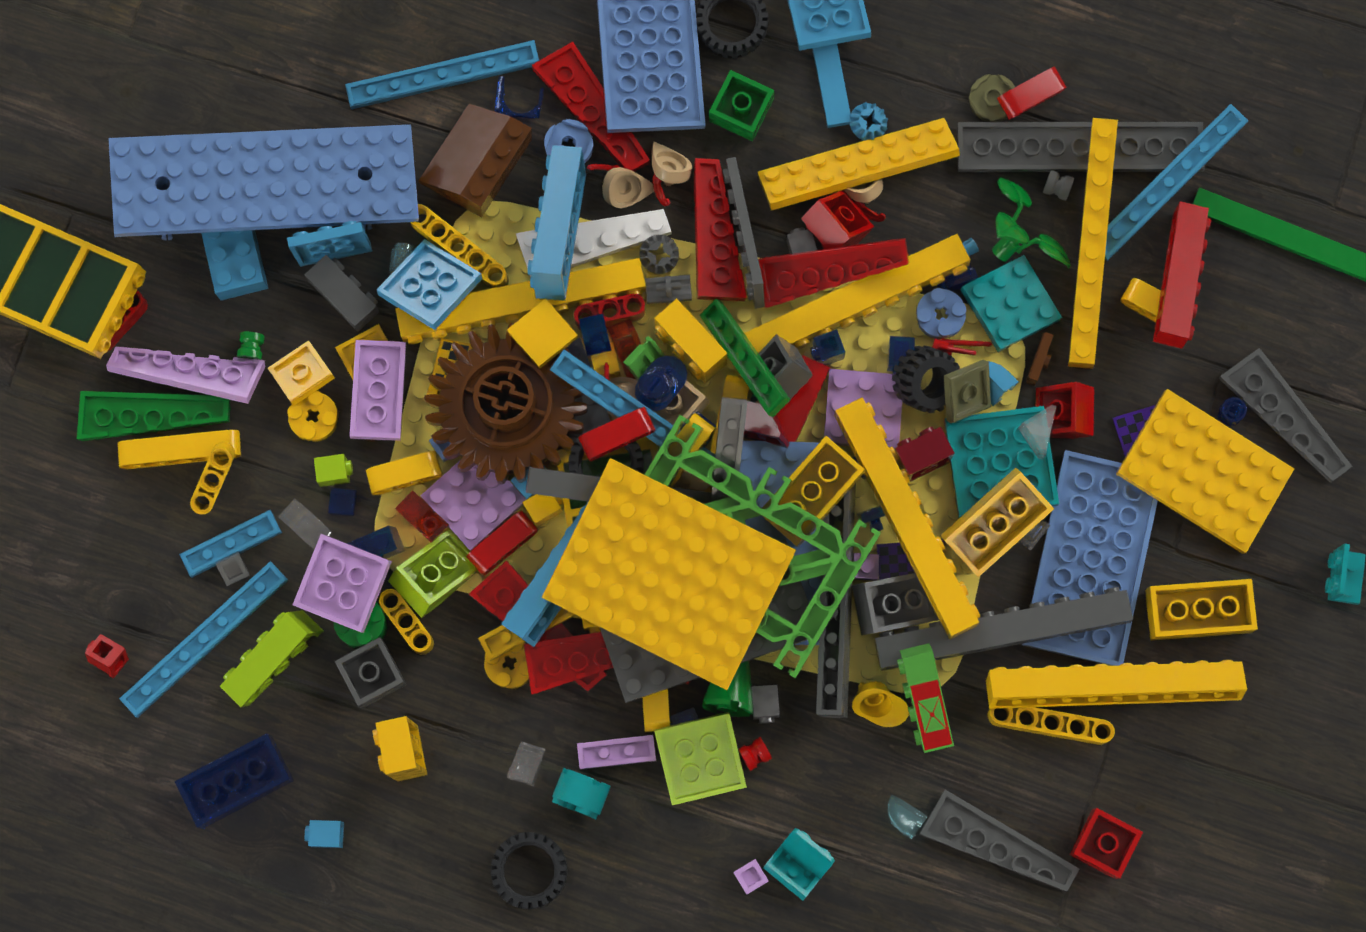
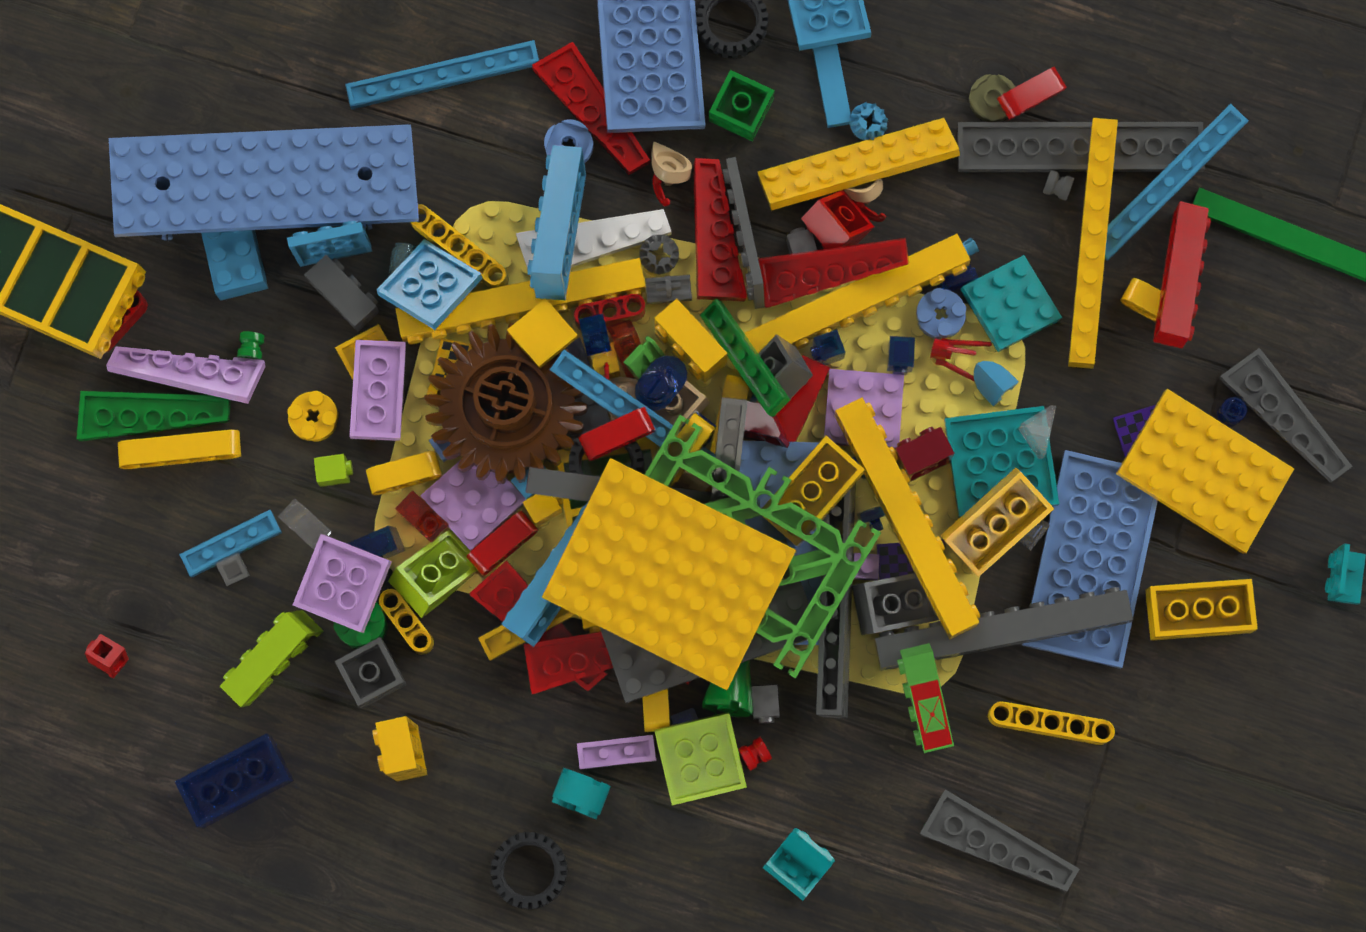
(203, 639): dark azure tile -> none
(210, 489): yellow beam -> none
(301, 373): yellow tile -> none
(325, 834): dark azure brick -> none
(342, 502): clear blue tile -> none
(477, 158): reddish brown slope -> none
(501, 107): clear blue helmet -> none
(504, 676): yellow plate -> none
(526, 764): clear slope -> none
(623, 186): tan piece -> none
(750, 876): lavender plate -> none
(879, 705): yellow piece -> none
(904, 816): clear light blue brick -> none
(910, 373): black tyre -> none
(967, 391): olive tile -> none
(1013, 234): green plant -> none
(1041, 359): reddish brown plate -> none
(1073, 409): red slope -> none
(1106, 843): red brick -> none
(1115, 684): yellow brick -> none

